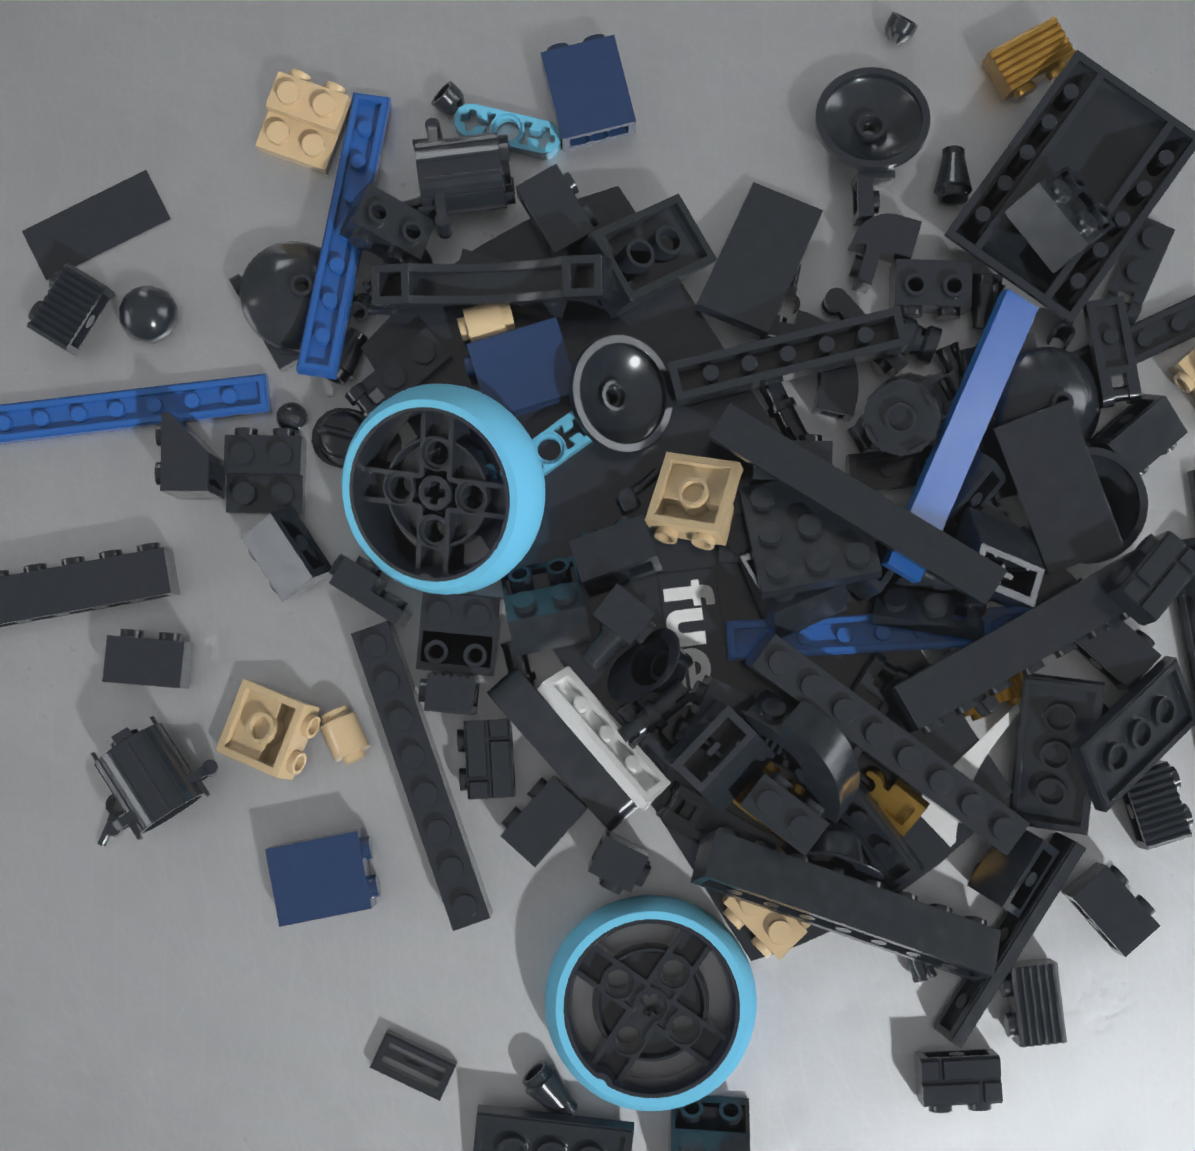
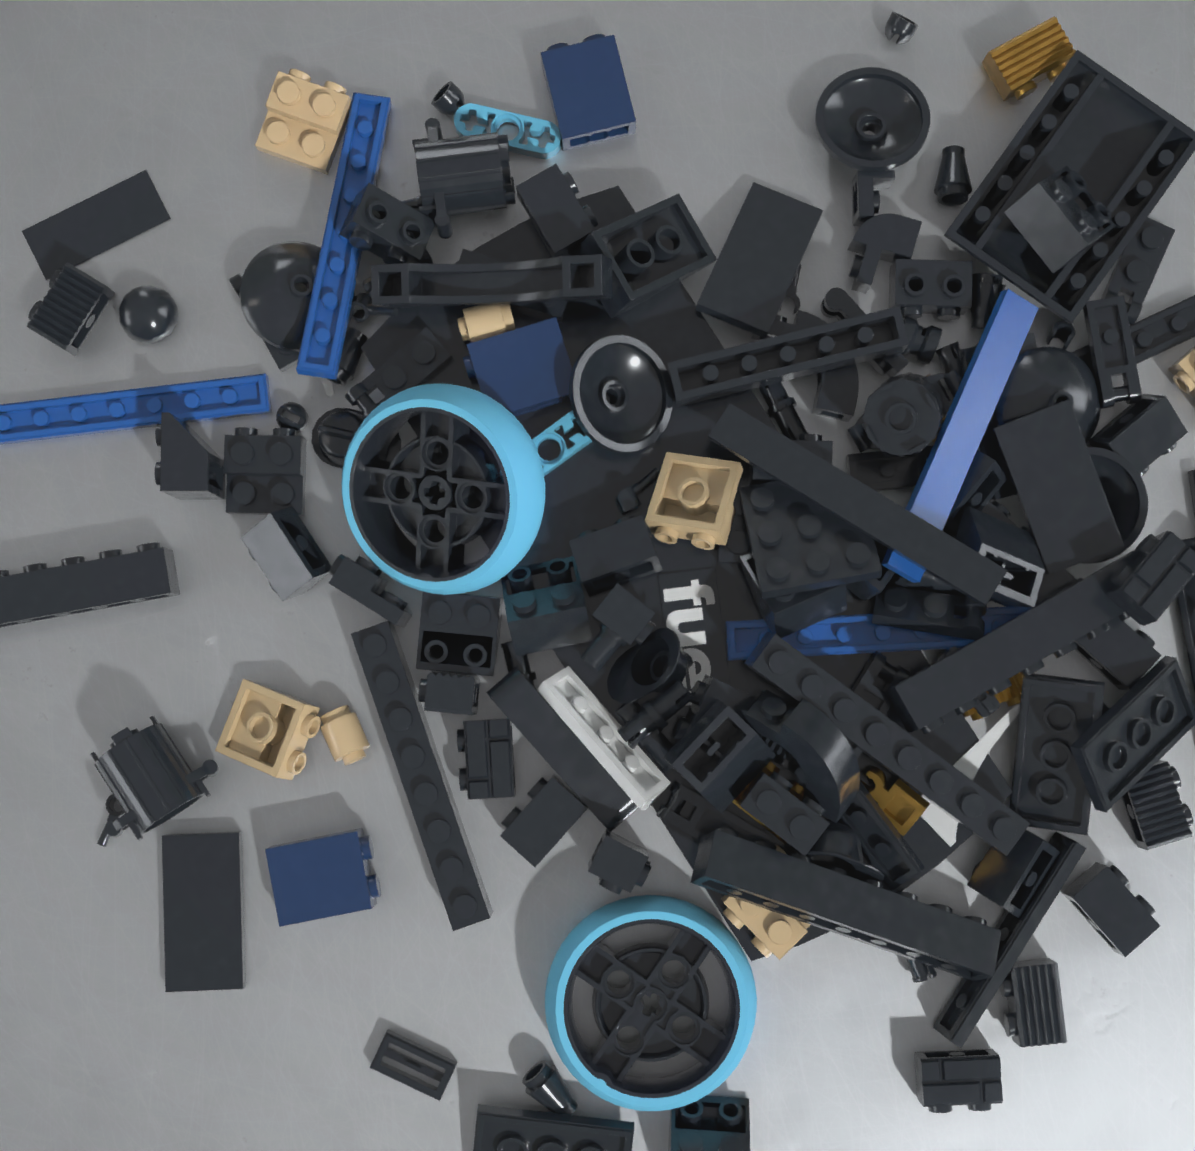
(148, 661): black brick -> none
(203, 911): none -> black tile

